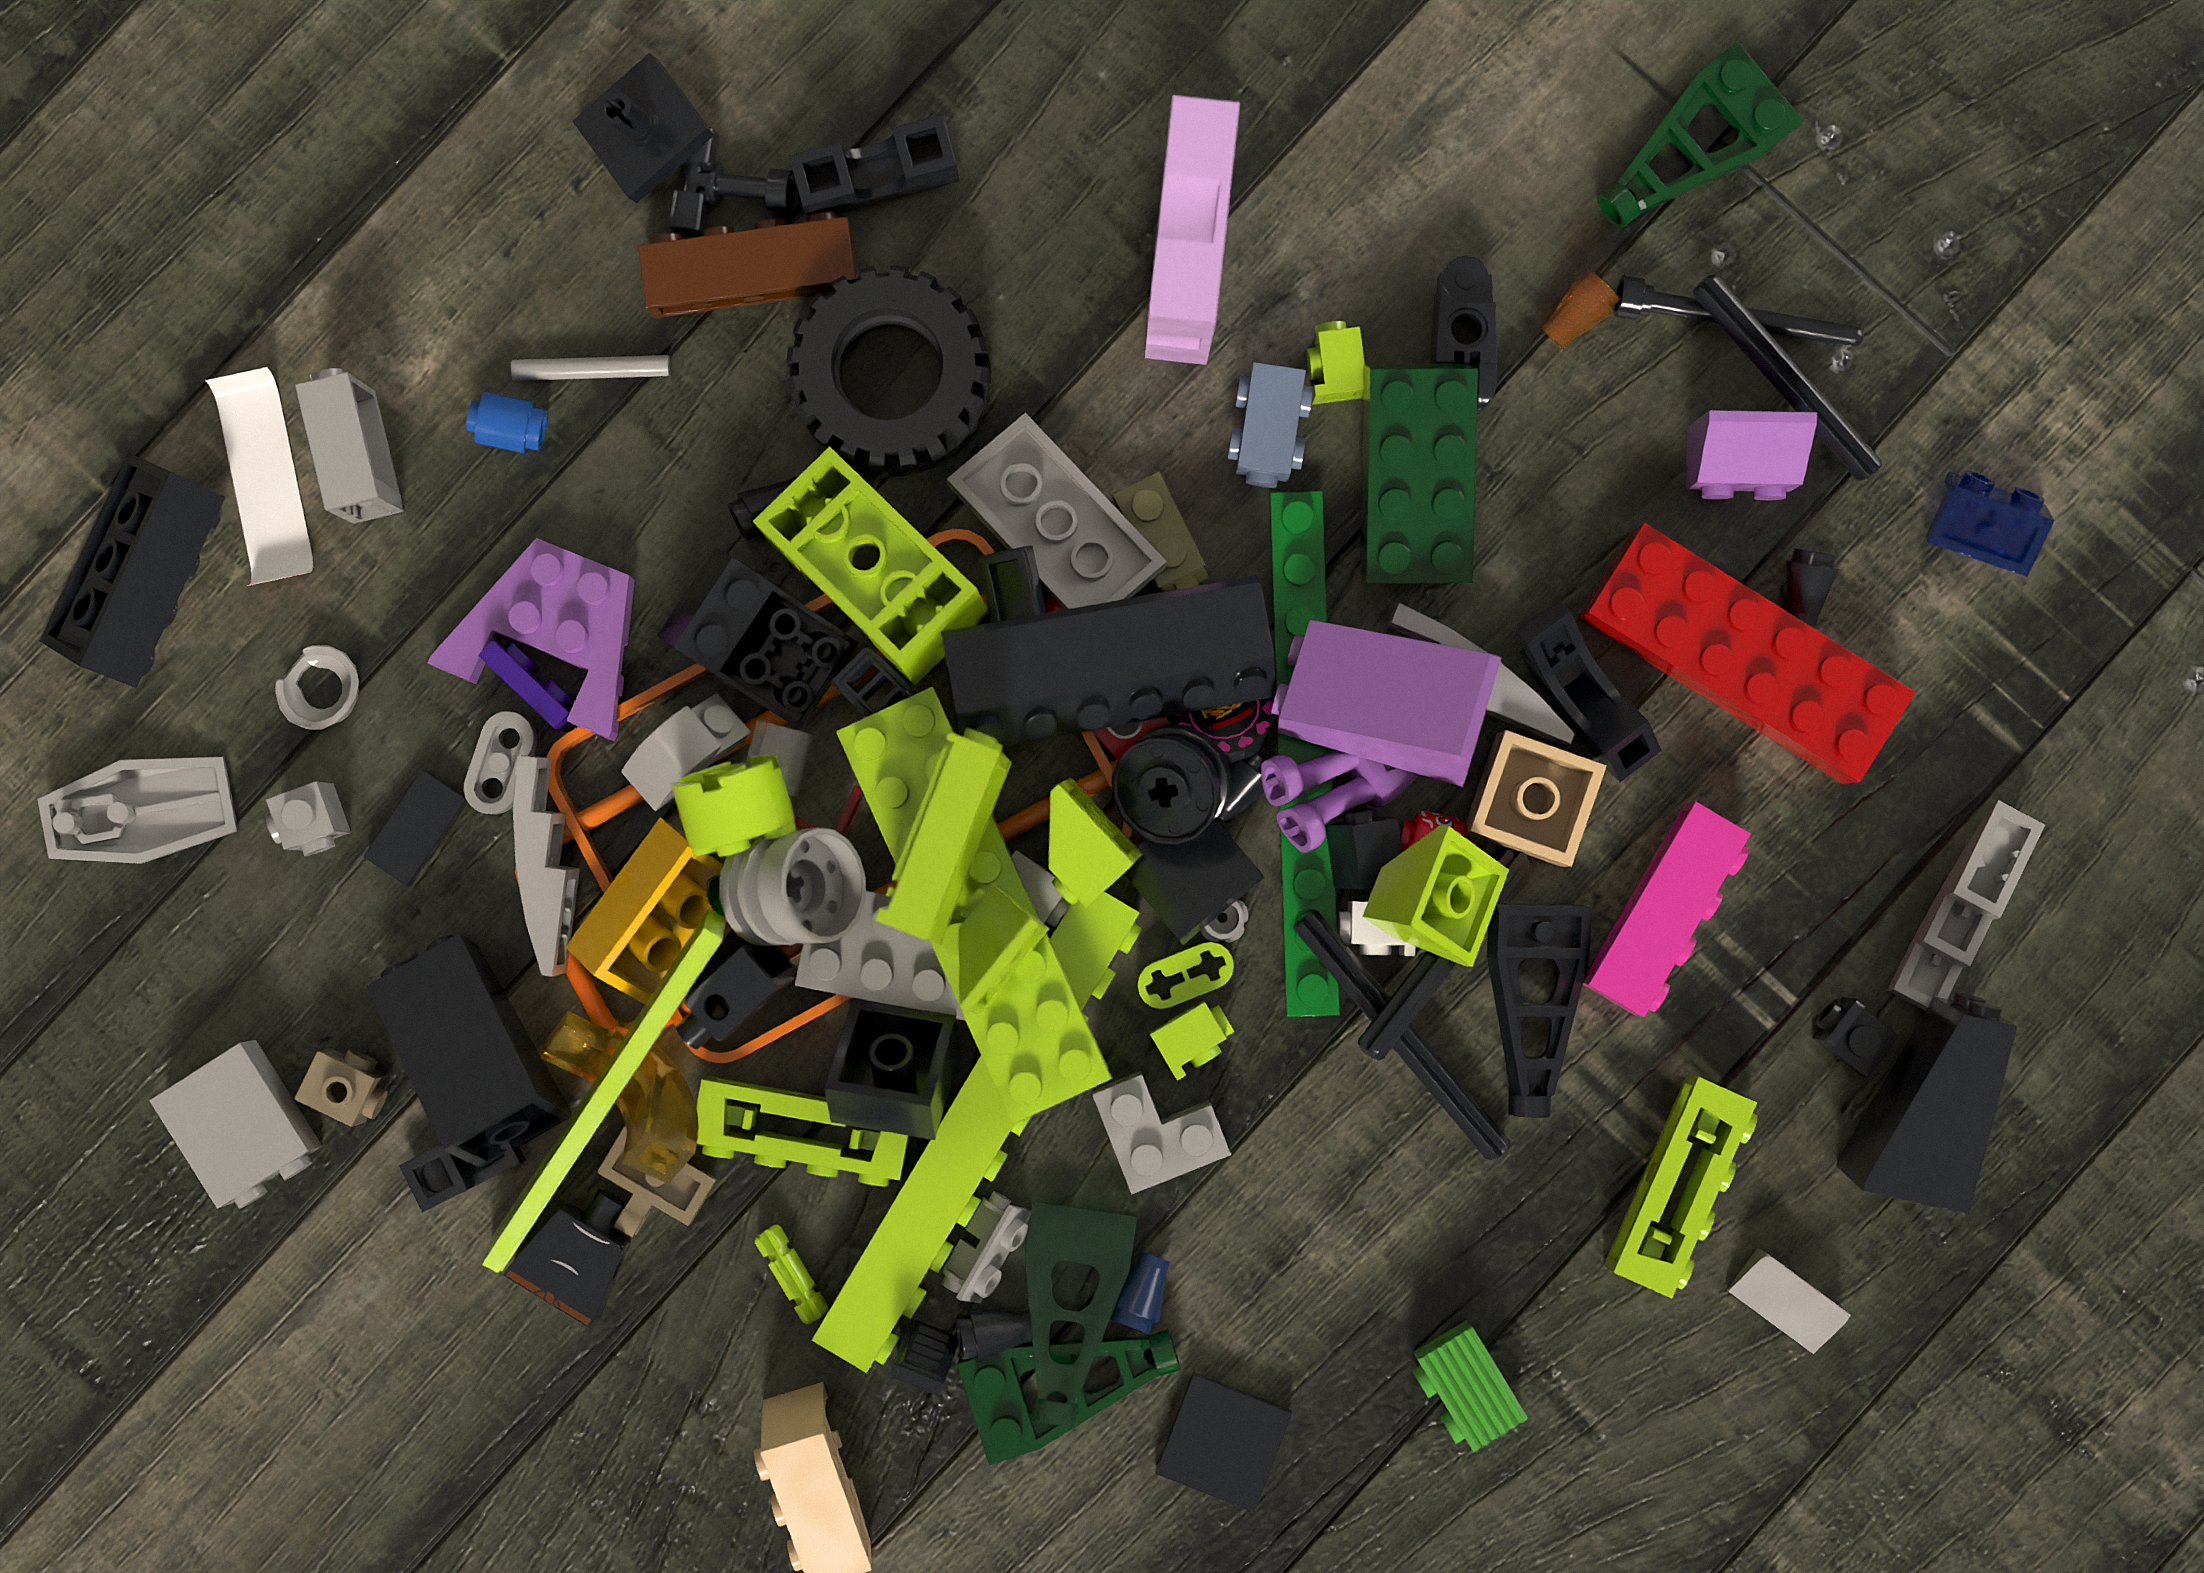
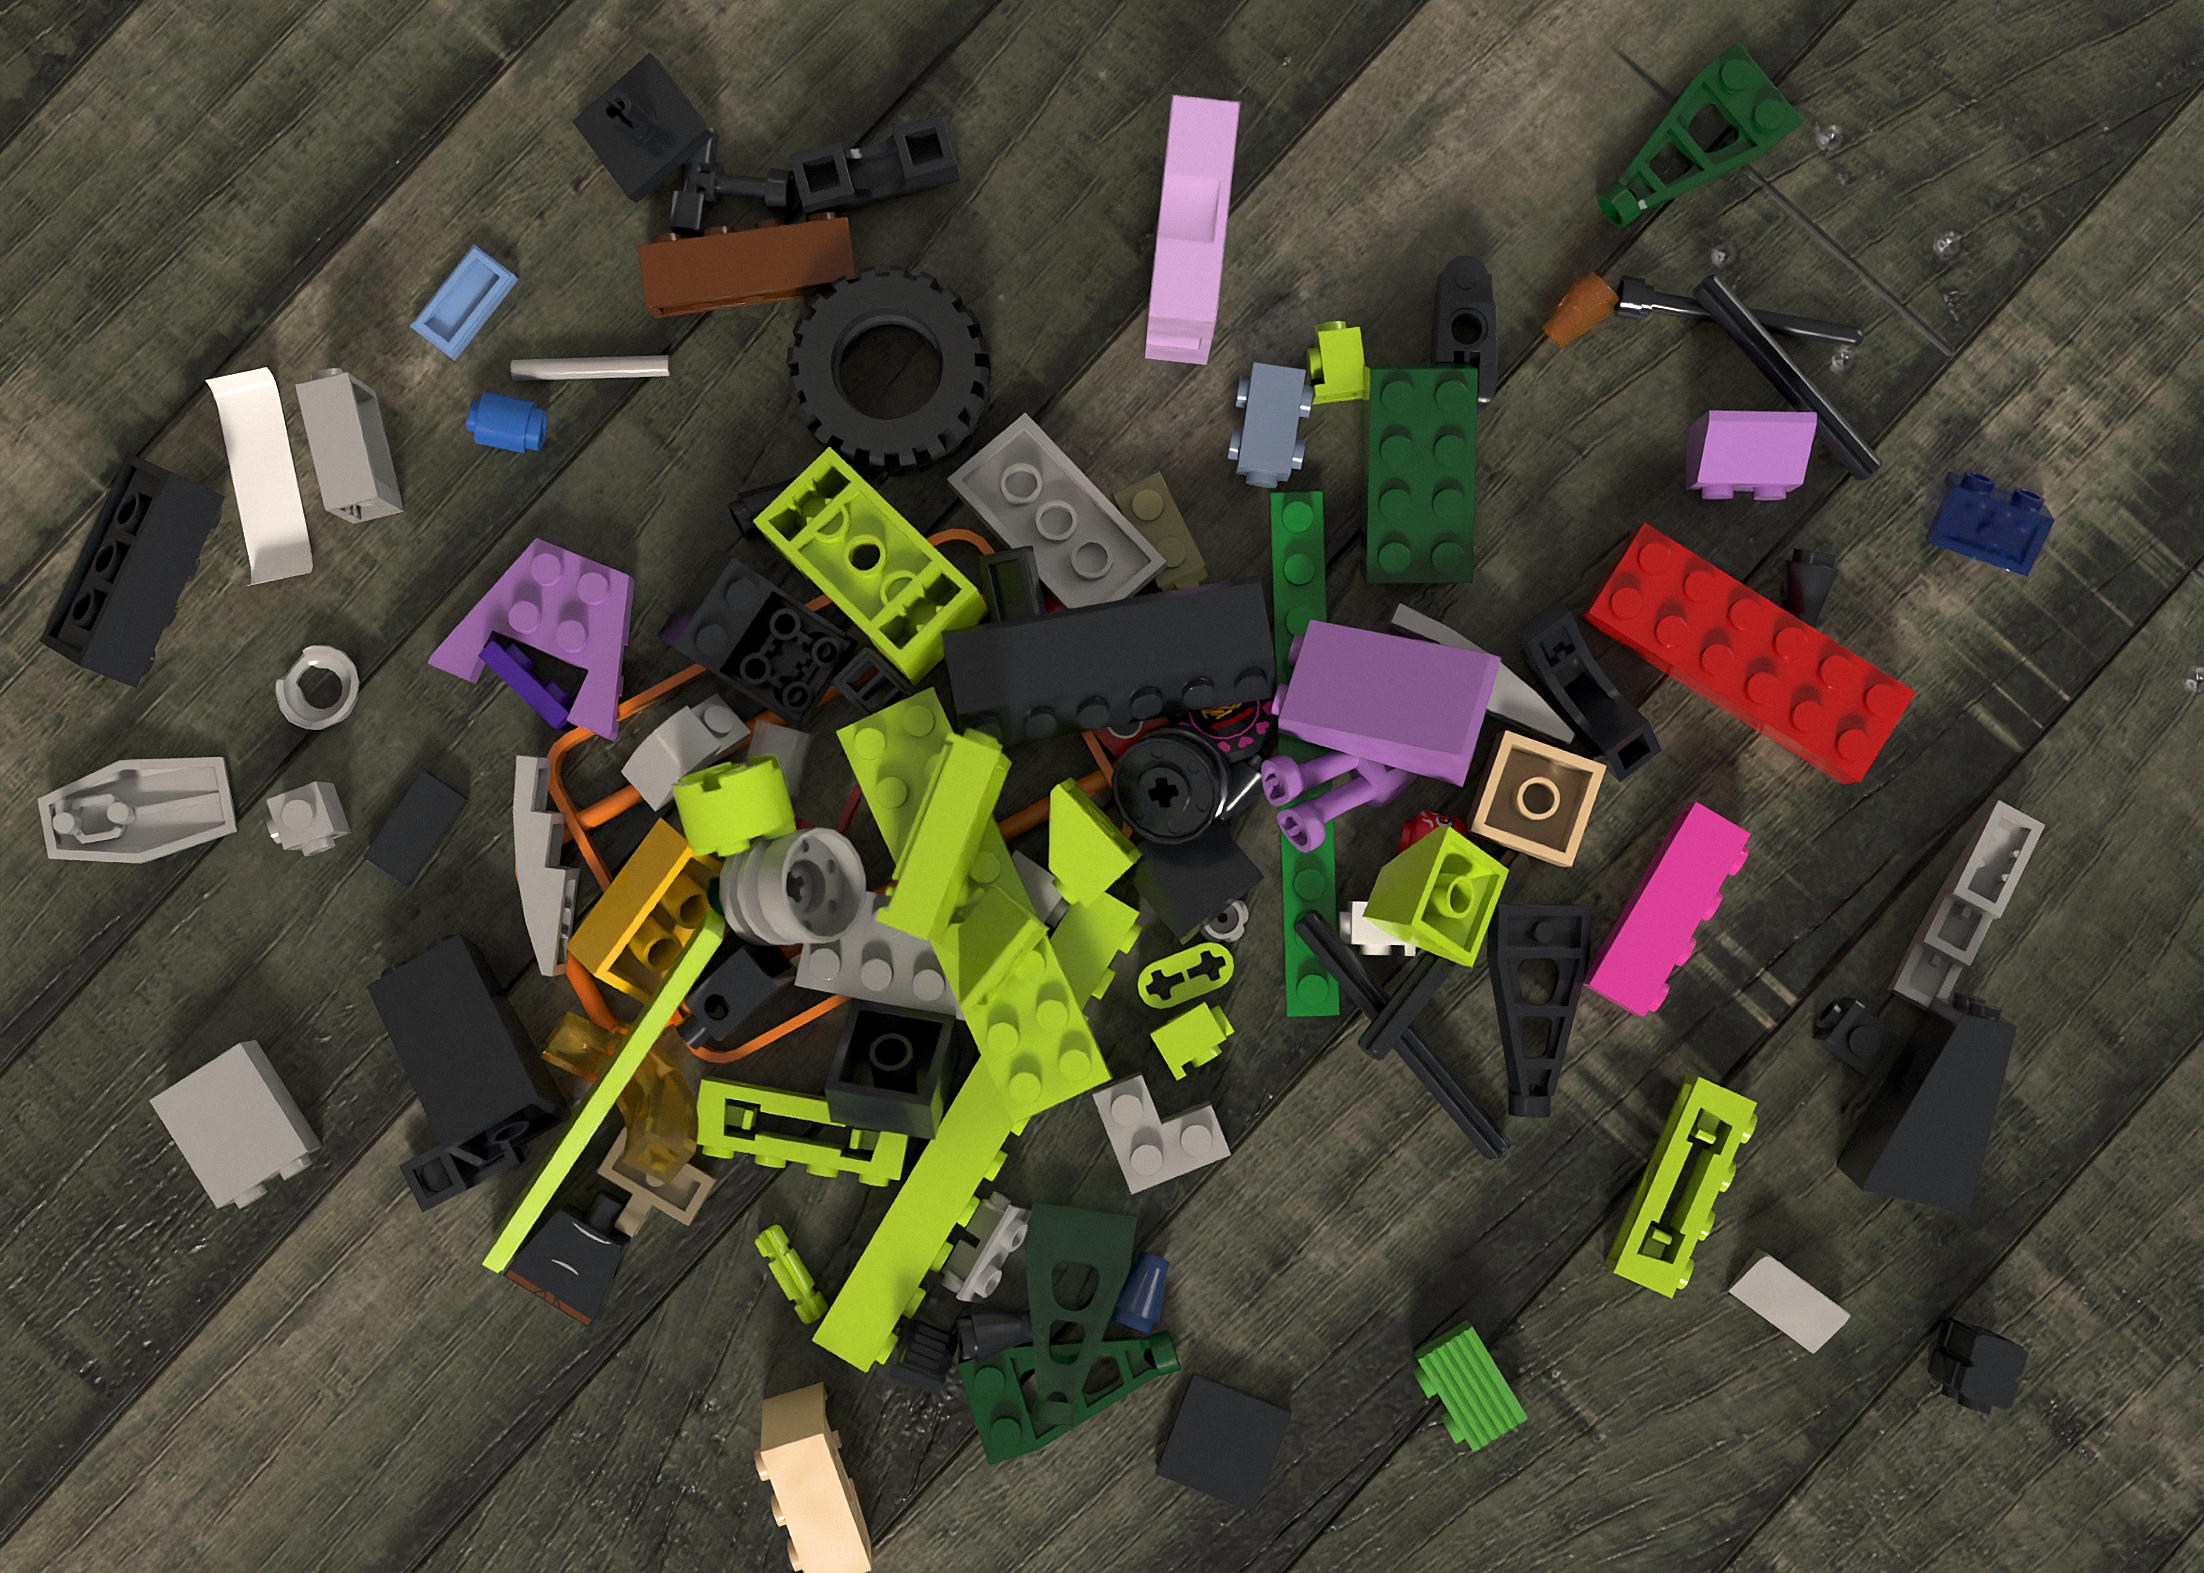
(344, 1086): dark tan brick -> none
(464, 302): none -> medium blue tile
(497, 761): light grey plate -> none
(1361, 847): black brick -> none
(1977, 1366): none -> black brick

